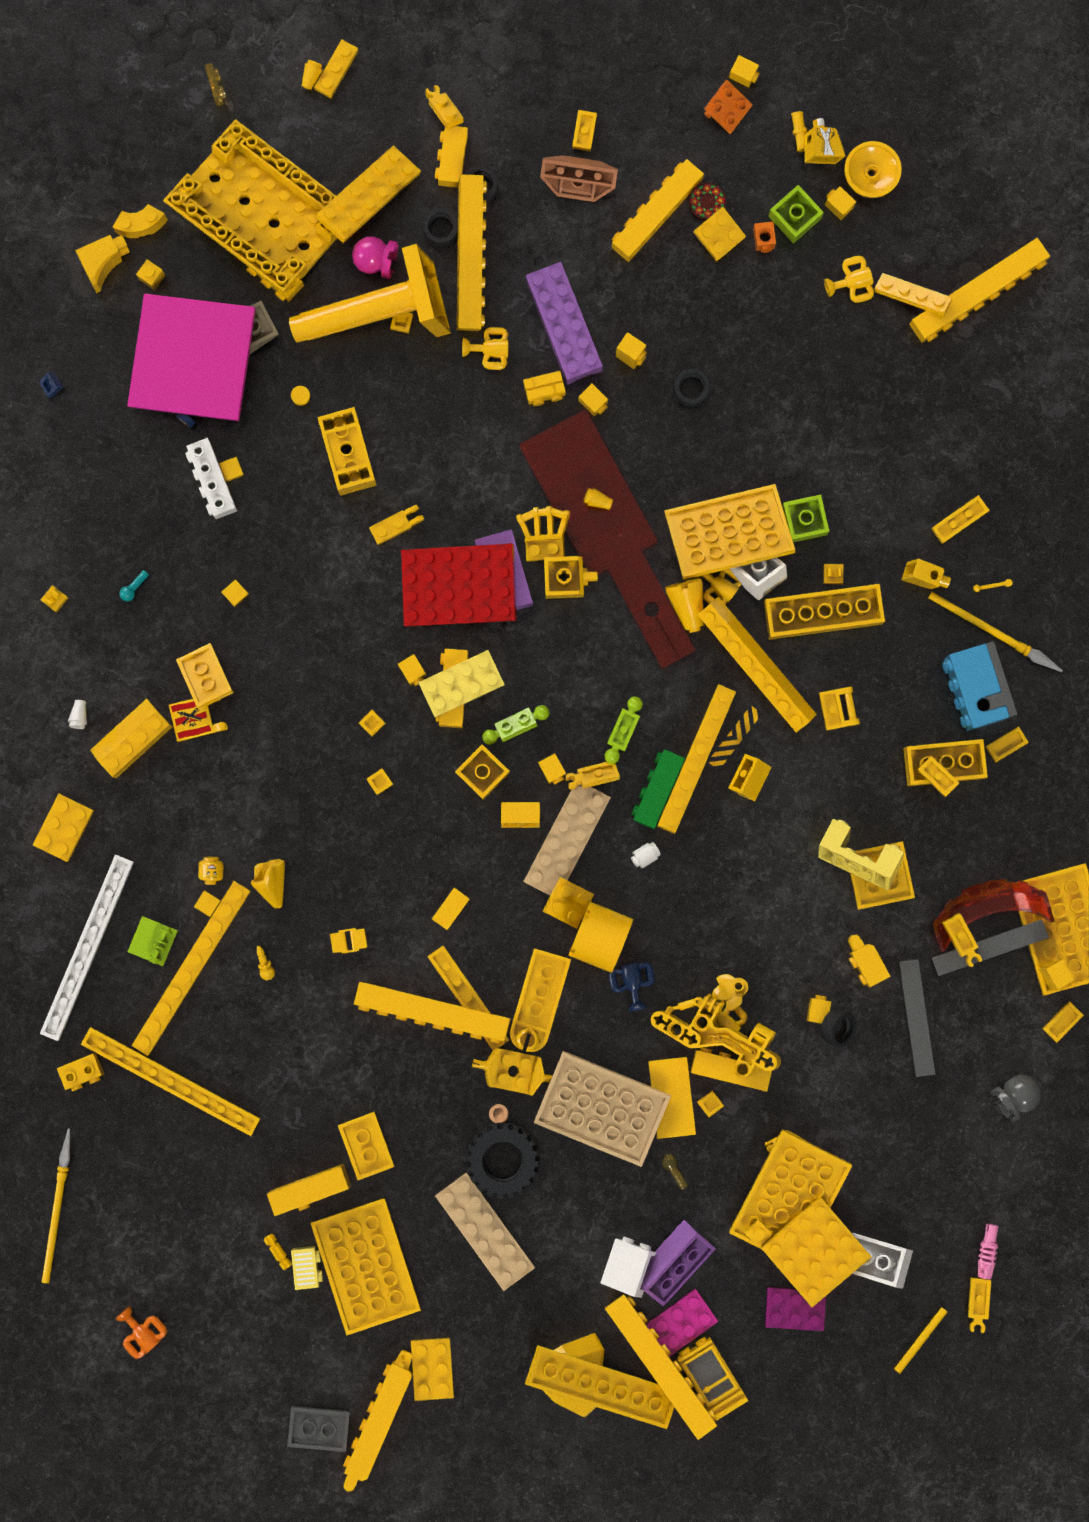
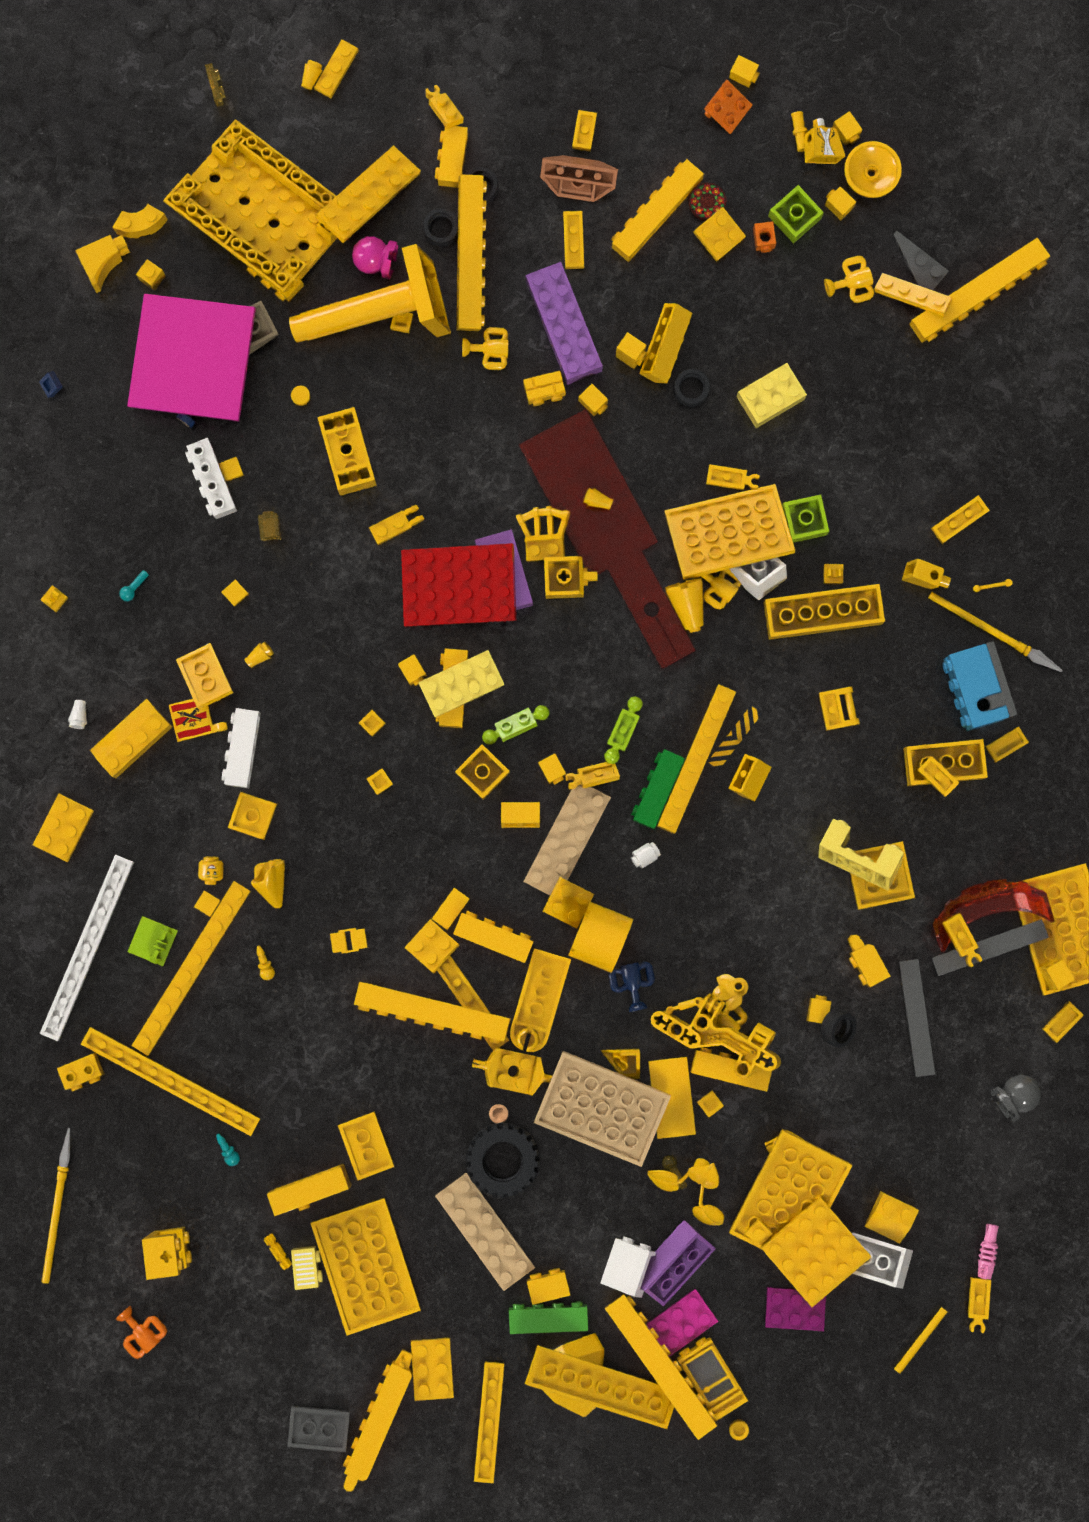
(166, 1253): none -> yellow plate
(230, 1156): none -> teal bar
(242, 748): none -> white brick
(252, 815): none -> yellow tile
(260, 654): none -> yellow cone
(269, 526): none -> clear yellow brick
(432, 946): none -> yellow plate
(489, 1422): none -> yellow plate
(493, 937): none -> yellow brick
(548, 1286): none -> yellow brick
(548, 1318): none -> bright green brick
(573, 240): none -> yellow plate
(625, 1061): none -> yellow slope
(666, 343): none -> yellow brick
(703, 1174): none -> yellow plant
(730, 477): none -> yellow plate
(738, 1429): none -> yellow tile
(757, 664): yellow brick -> none
(771, 395): none -> light yellow brick
(847, 128): none -> yellow brick
(891, 1217): none -> yellow slope
(924, 268): none -> dark grey wing

